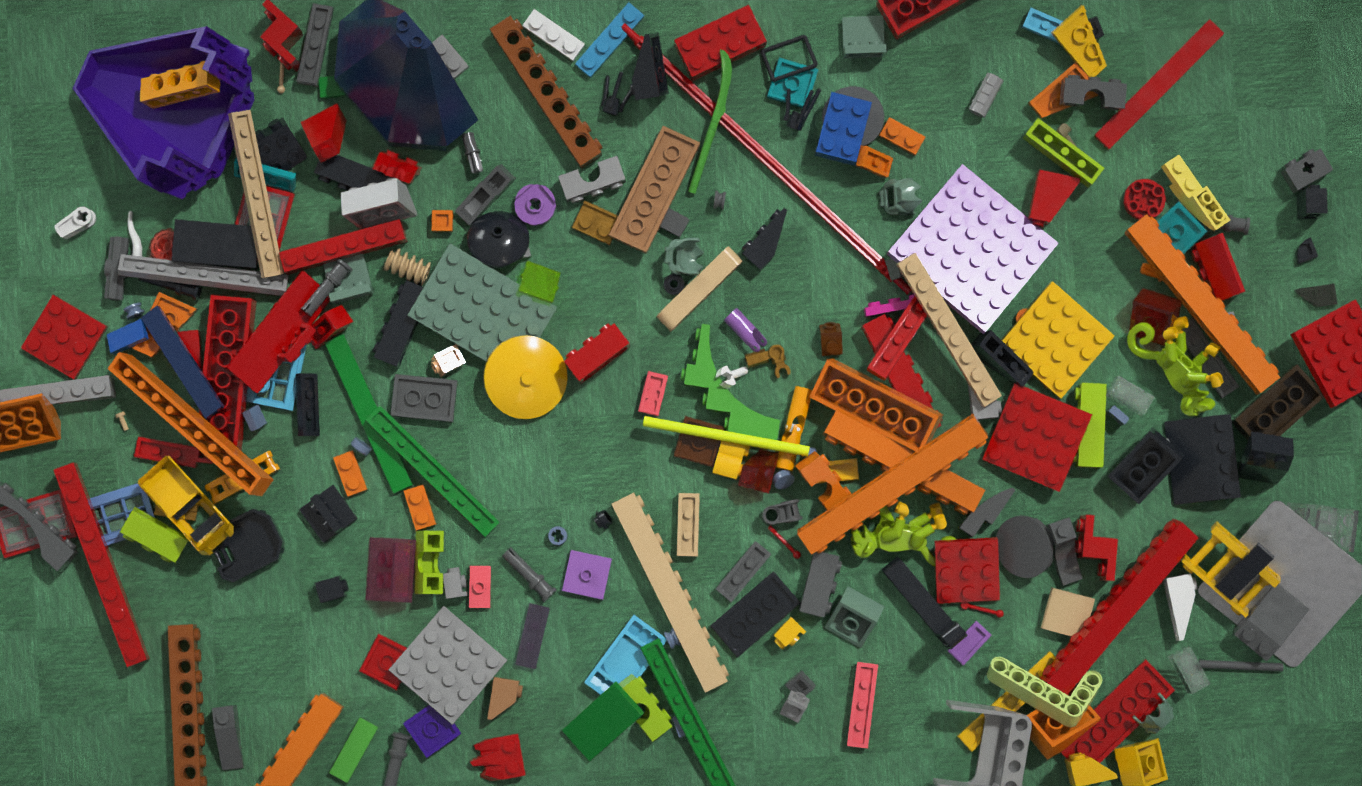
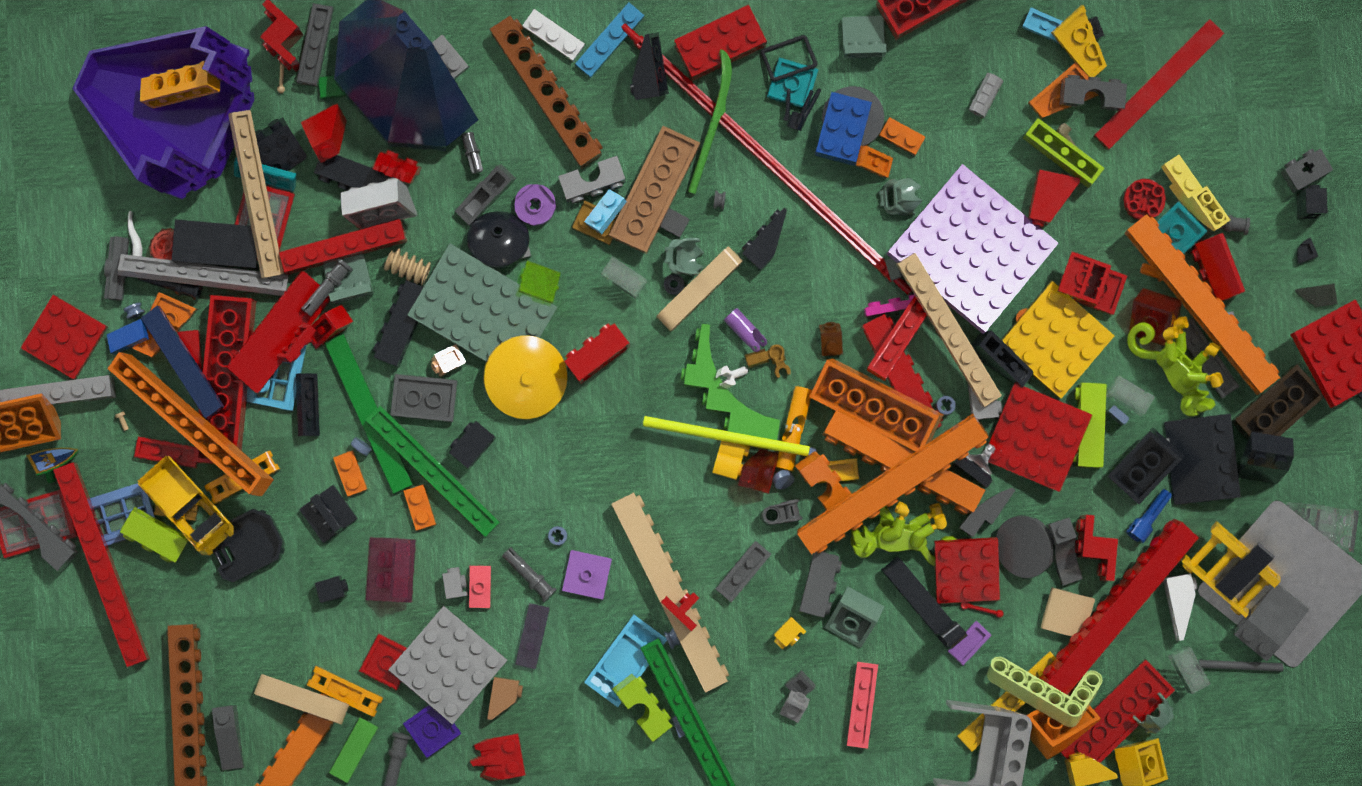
(50, 459): none -> shield
(74, 224): white piece -> none
(254, 417): sand blue tile -> none
(301, 699): none -> tan beam
(344, 691): none -> light orange plate
(427, 550): lime arch -> none
(442, 220): orange plate -> none
(472, 444): none -> black brick
(603, 519): black plate -> none
(603, 721): green tile -> none
(605, 211): none -> medium azure plate
(611, 104): black plant -> none
(624, 277): none -> clear brick
(653, 393): coral plate -> none
(687, 602): none -> red bracket
(688, 524): tan plate -> none
(696, 448): reddish brown plate -> none
(755, 614): black tile -> none
(796, 554): red hinge -> none
(952, 406): none -> sand blue bush
(978, 465): none -> piece
(1092, 283): none -> red bracket
(1141, 527): none -> blue piece

